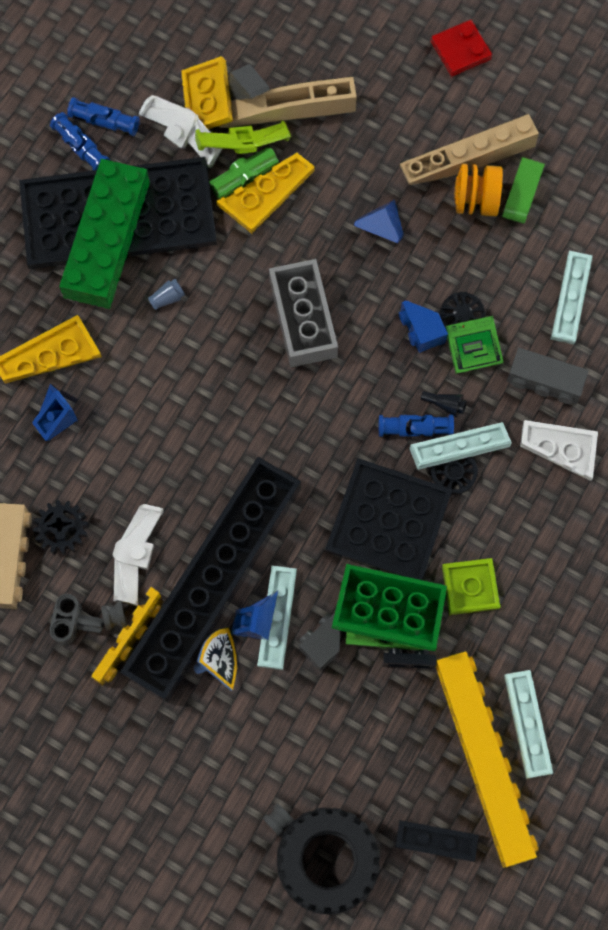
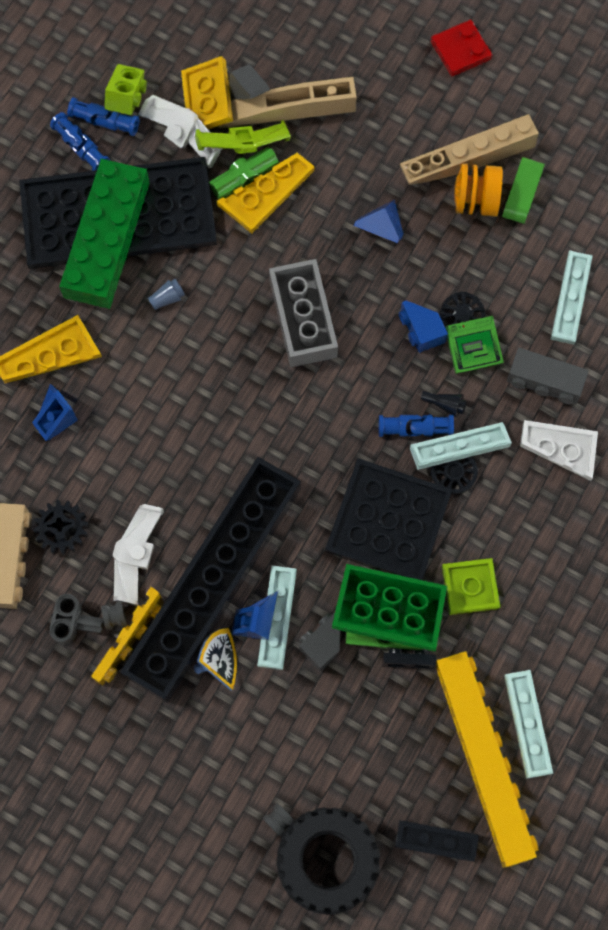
(125, 89): none -> lime brick

